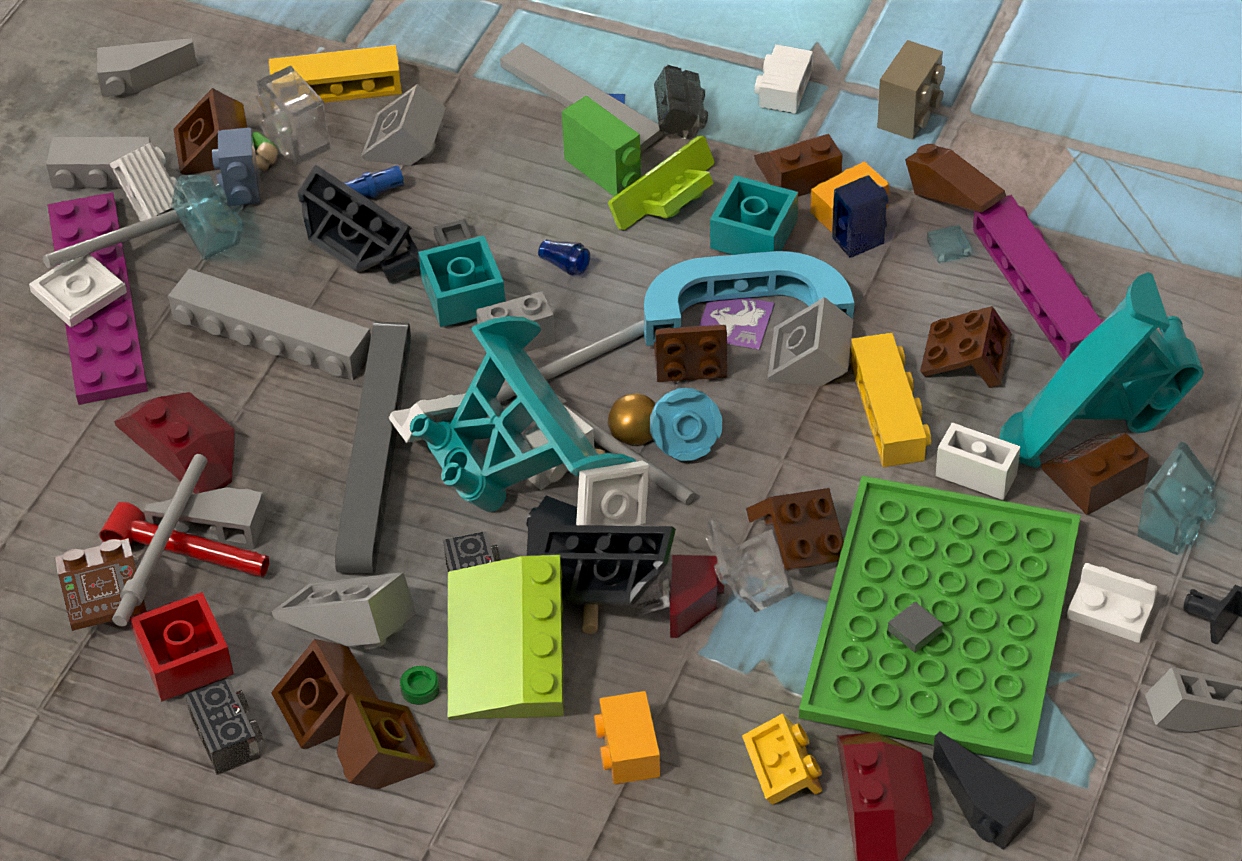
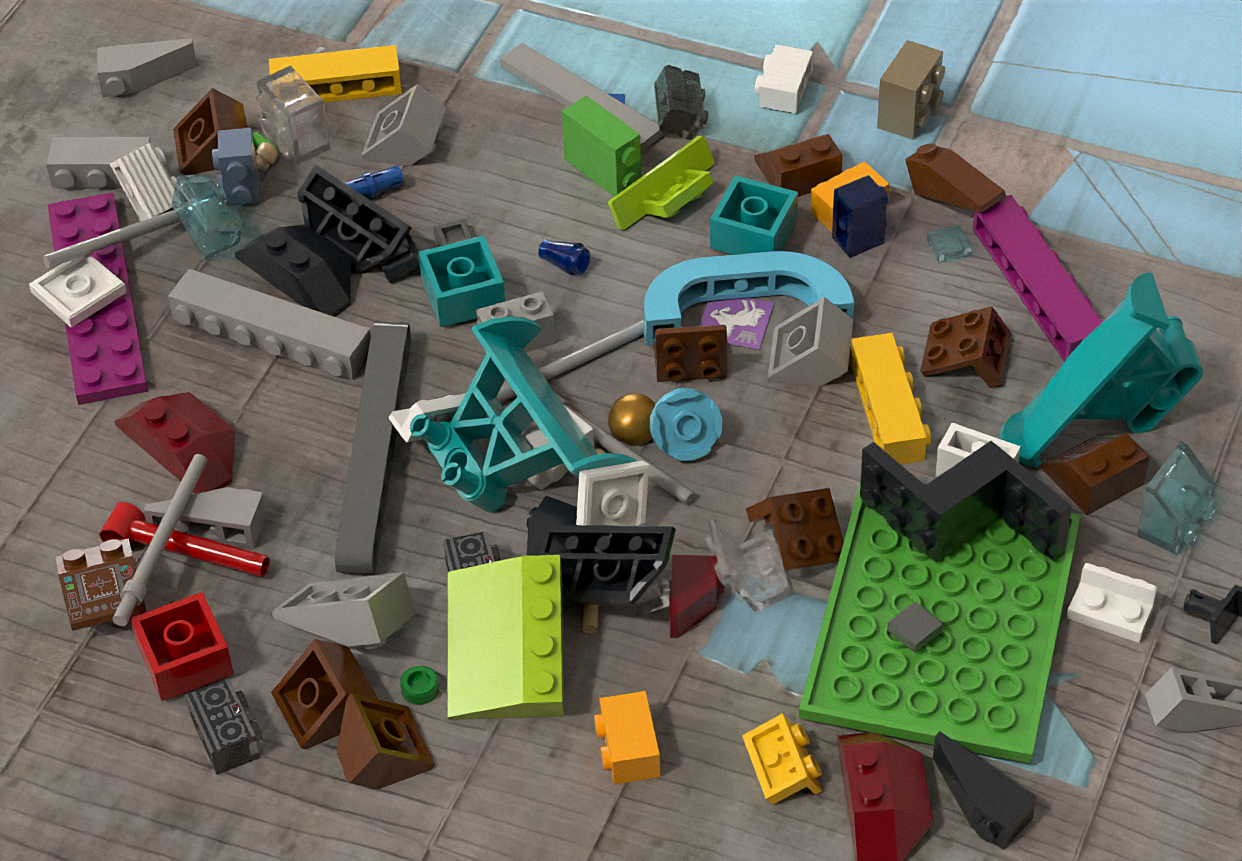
(302, 267): none -> black wedge
(964, 501): none -> black bracket

